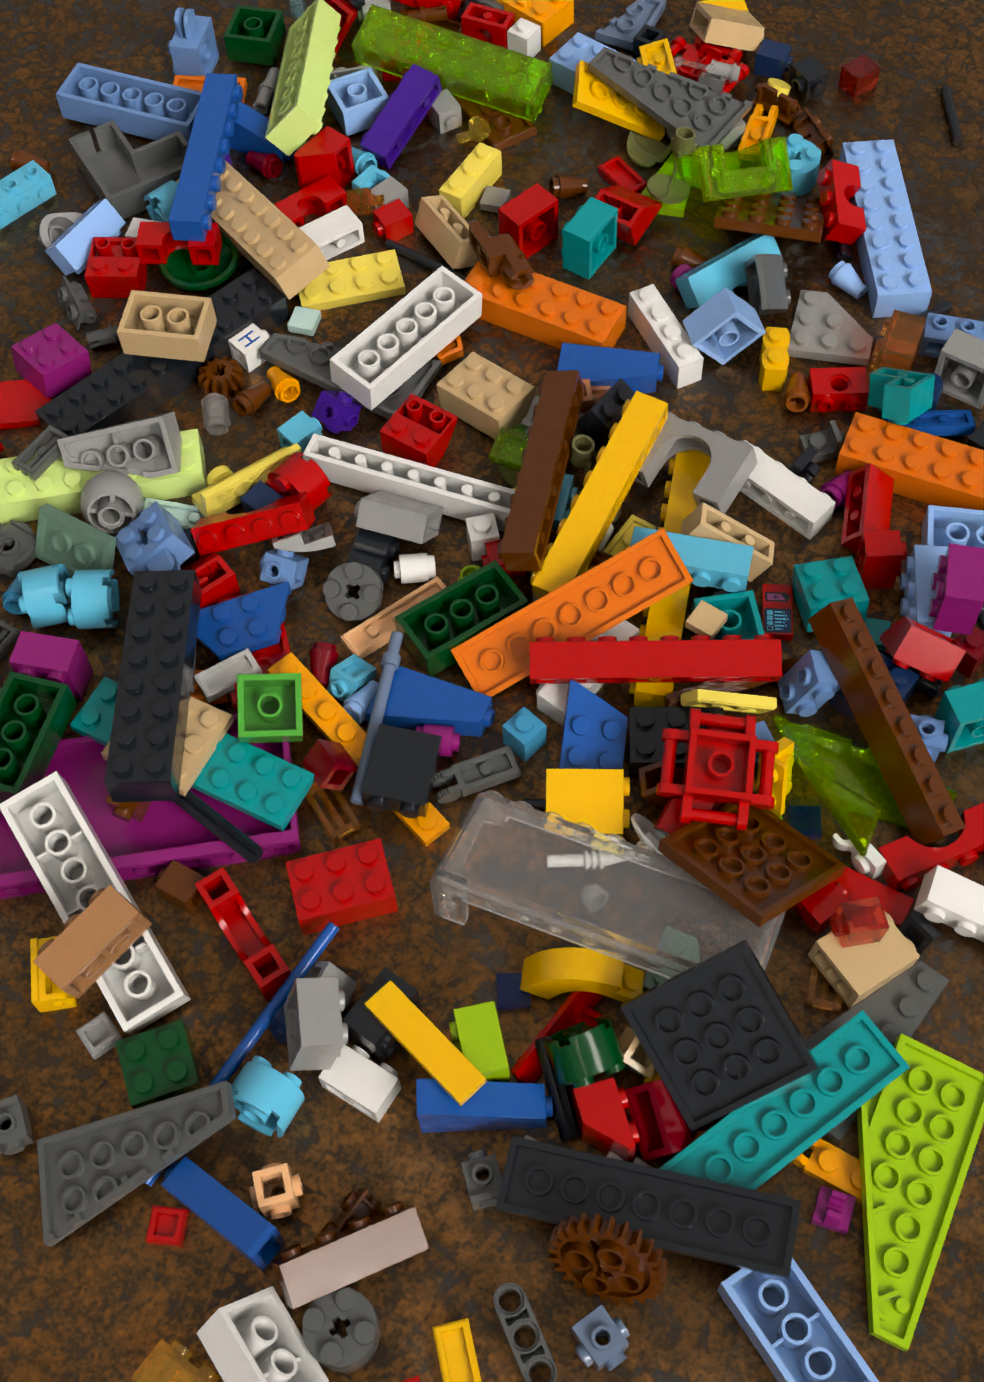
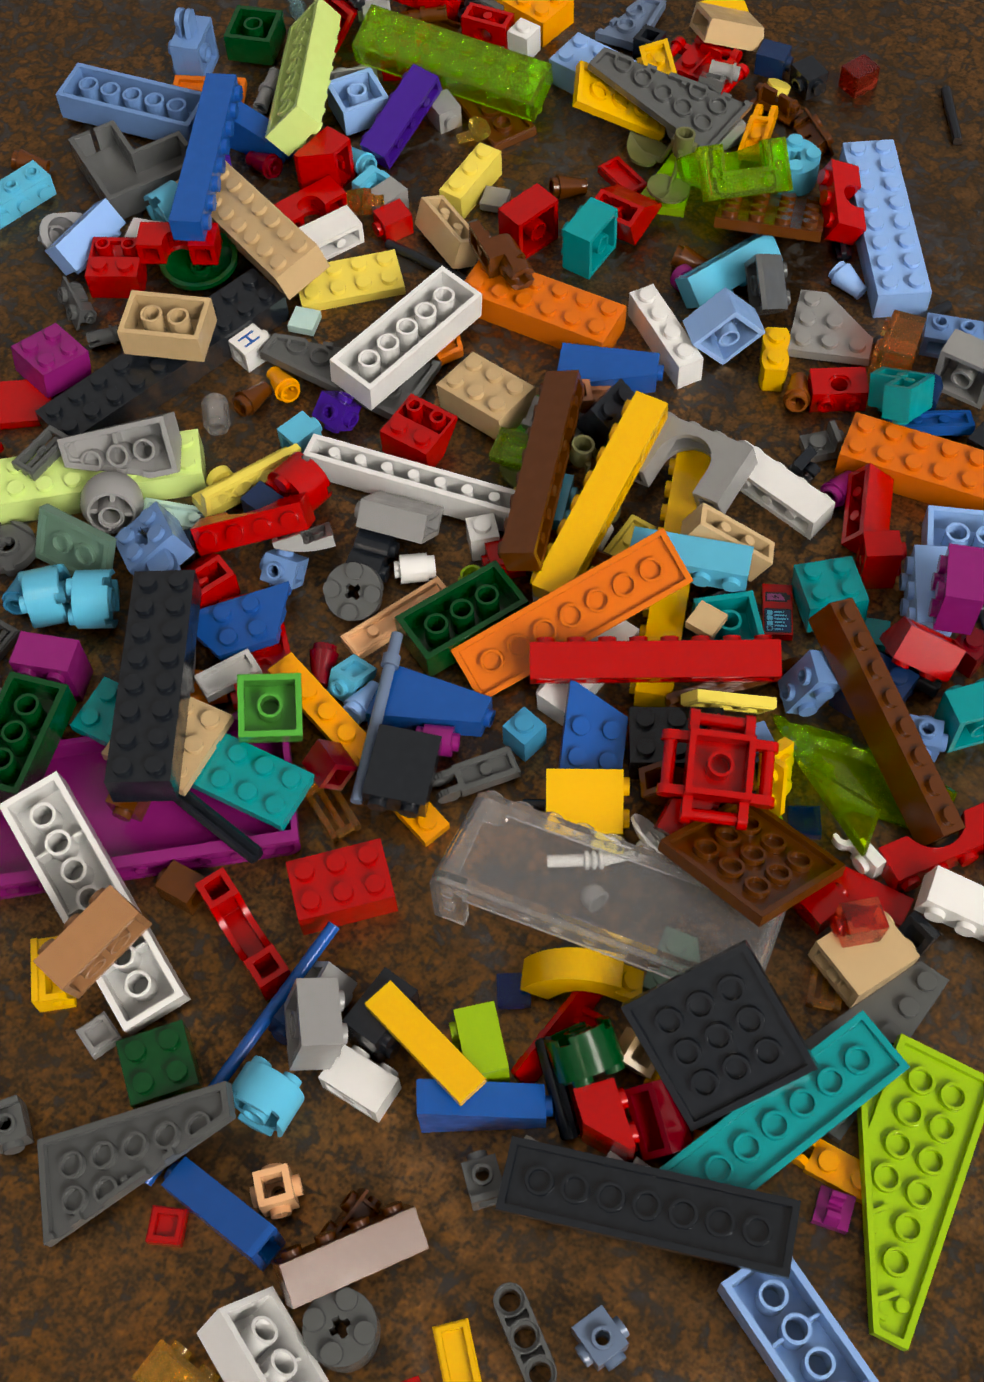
(221, 377): reddish brown gear -> none
(608, 1259): reddish brown gear -> none
(678, 61): clear hinge -> none

